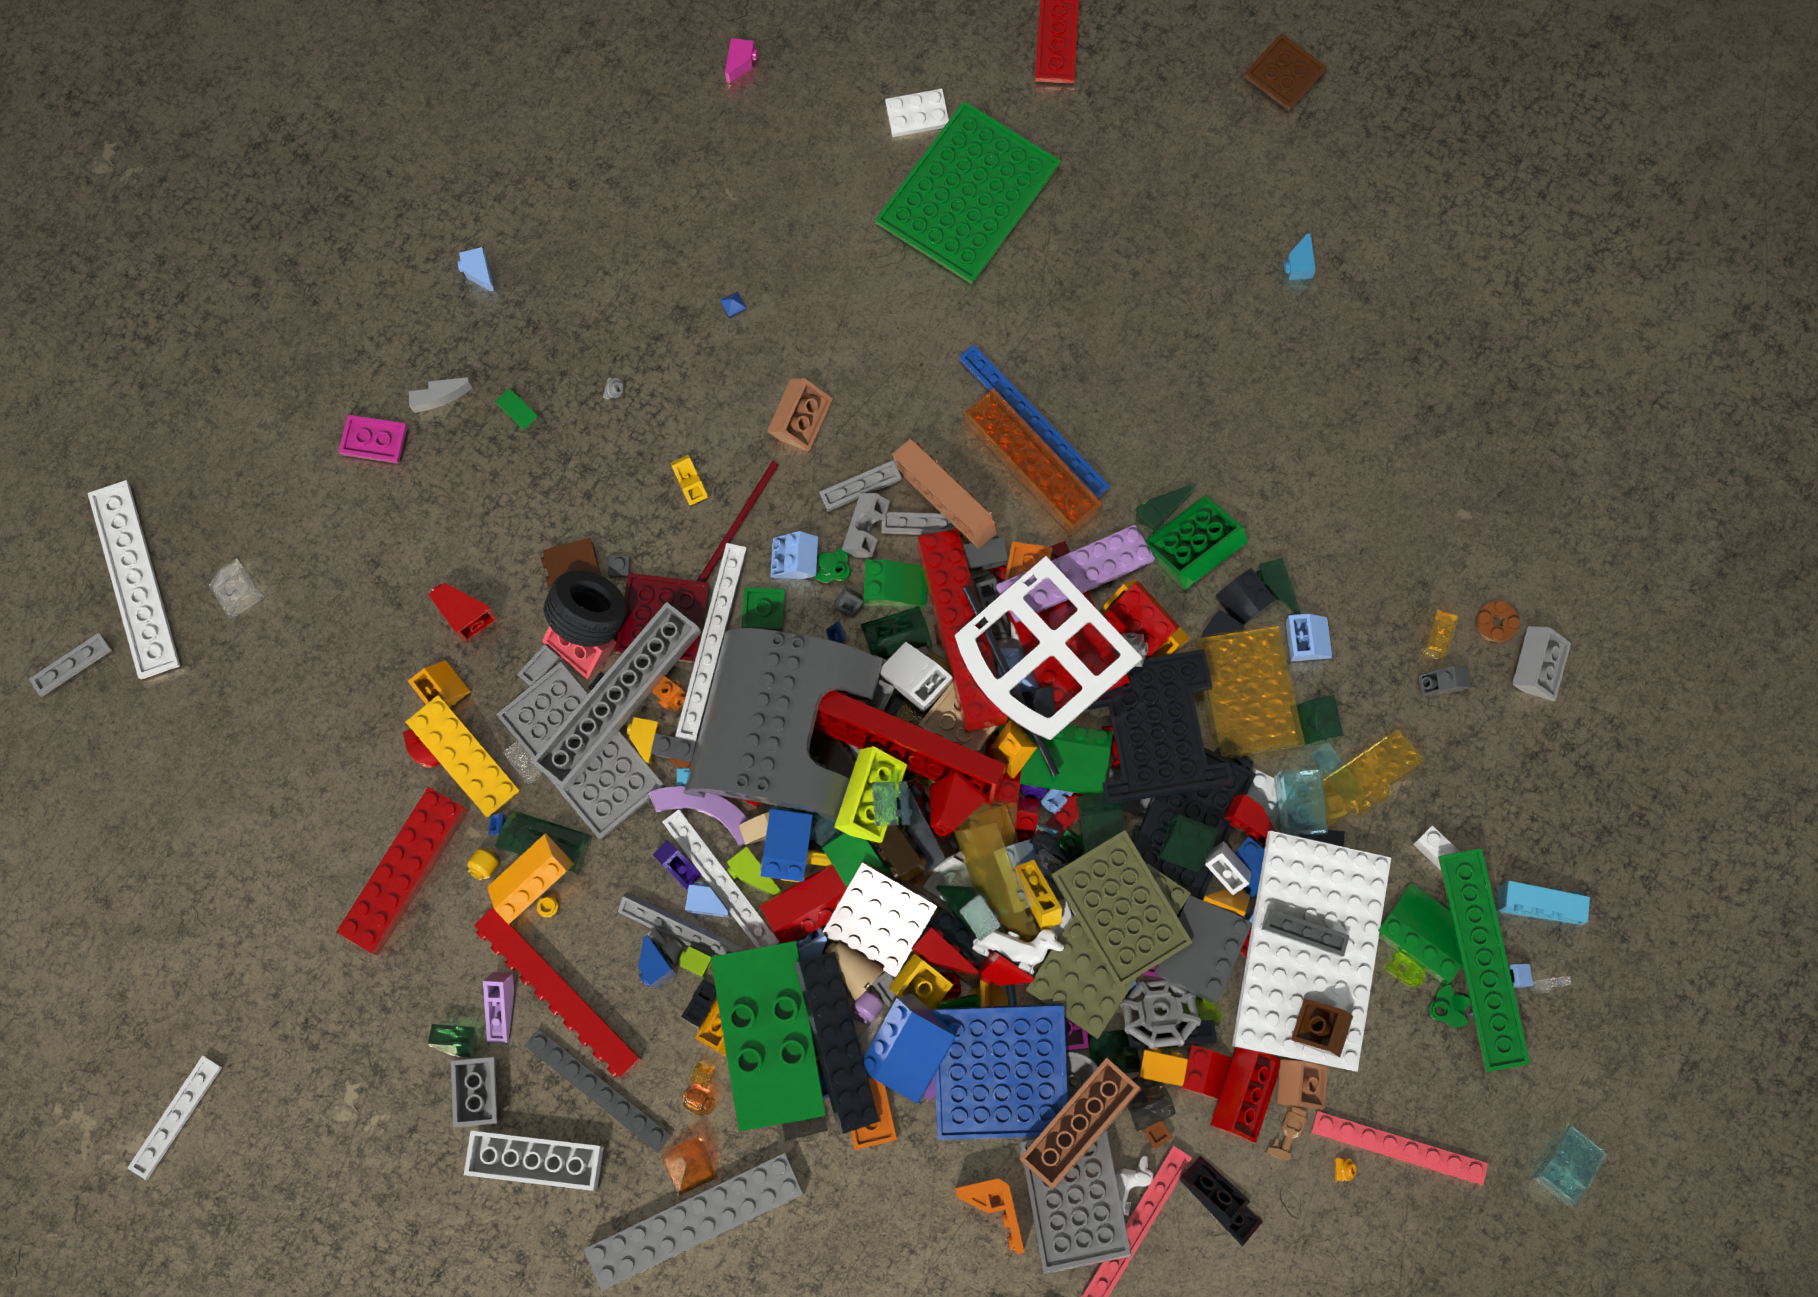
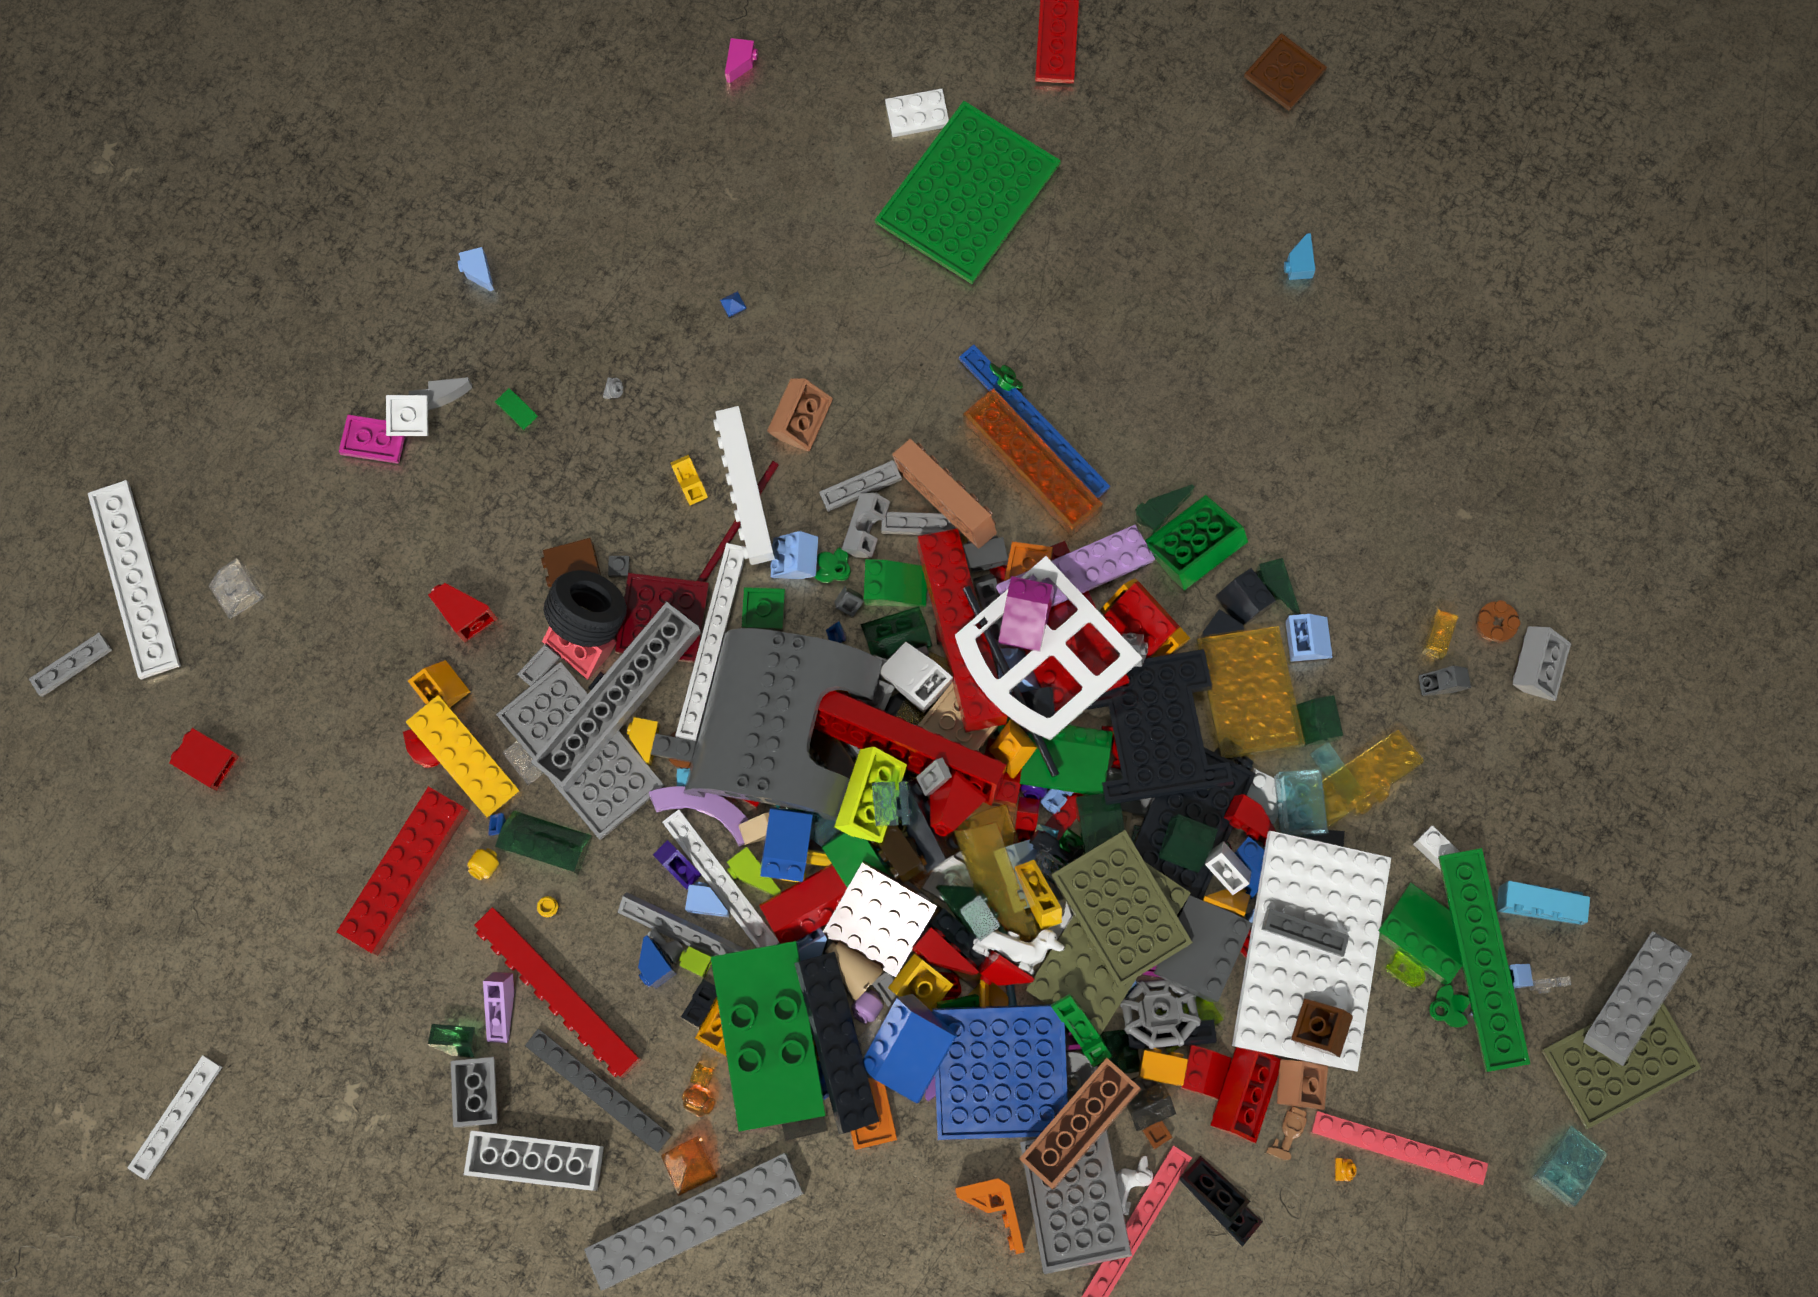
(203, 759): none -> red brick
(407, 415): none -> white plate
(528, 878): light orange slope -> none
(670, 693): orange brick -> none
(744, 485): none -> white brick
(934, 776): none -> light grey plate
(1007, 377): none -> green plate
(1026, 613): none -> slope
(1082, 1029): none -> green slope
(1604, 1087): none -> olive plate
(1637, 998): none -> light grey brick

